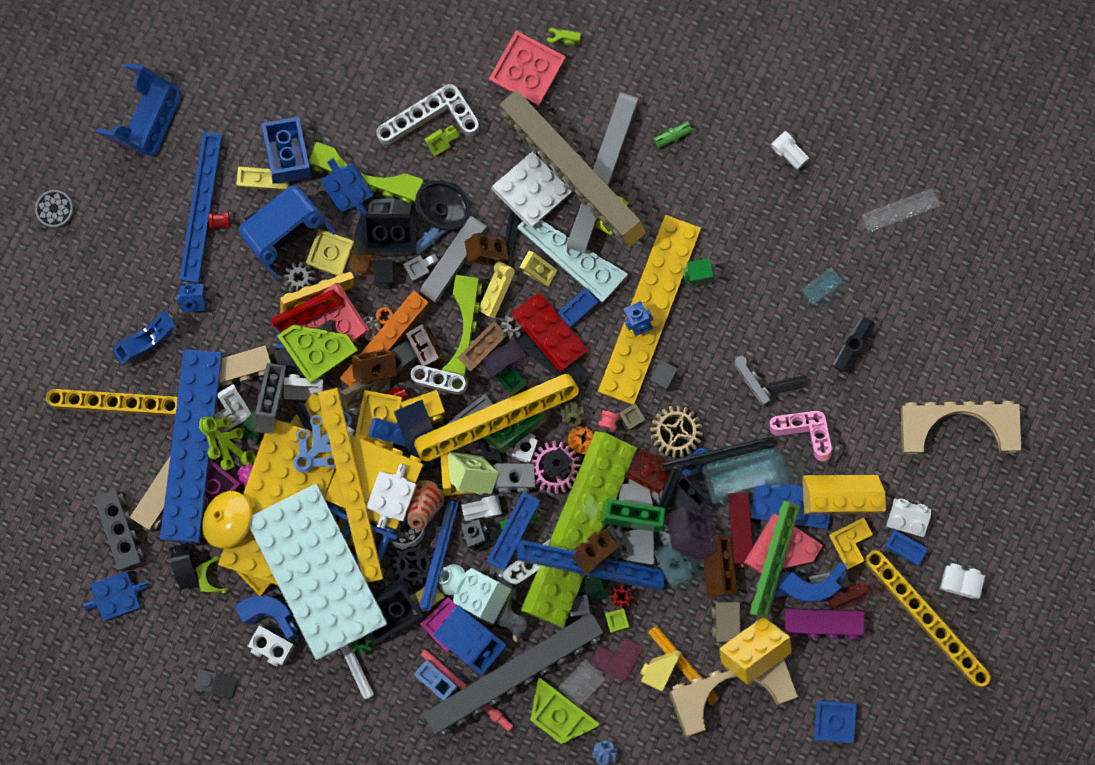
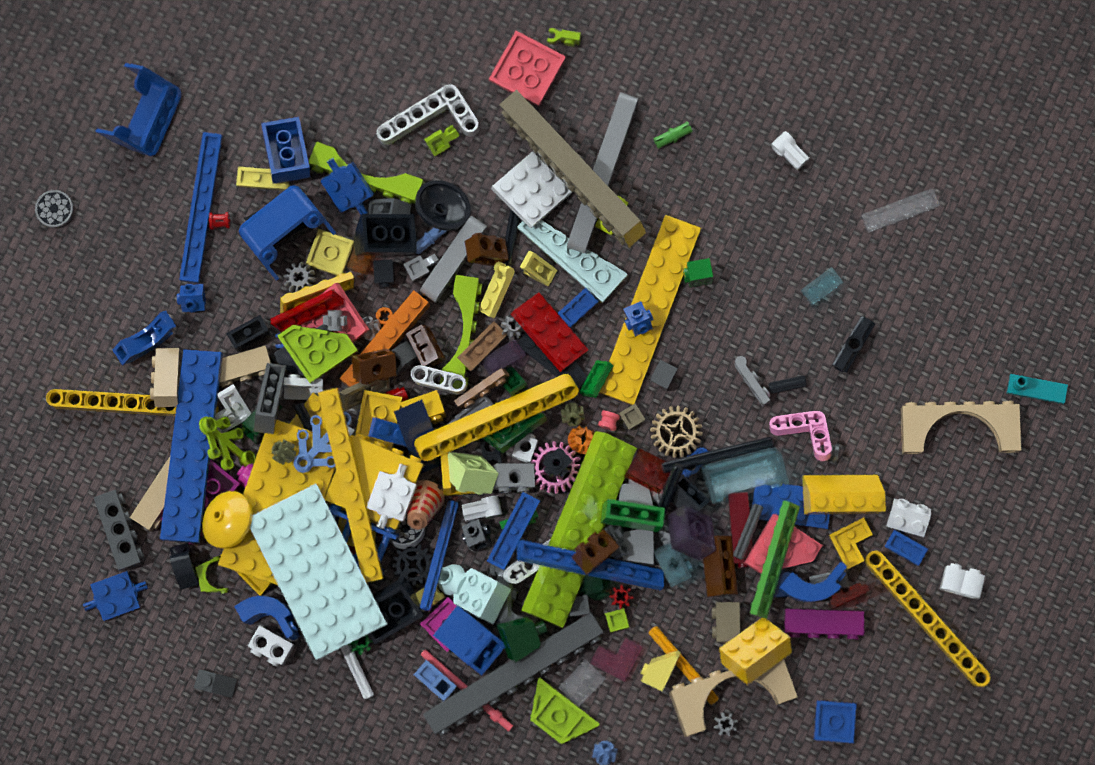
(166, 377): none -> tan brick
(248, 333): none -> black brick
(283, 452): none -> olive gear
(335, 320): none -> light grey gear
(482, 389): none -> medium nougat plate
(520, 637): none -> dark green torso
(596, 379): none -> green plate
(730, 723): none -> light grey gear
(748, 531): none -> dark grey axle
(1037, 389): none -> teal piece

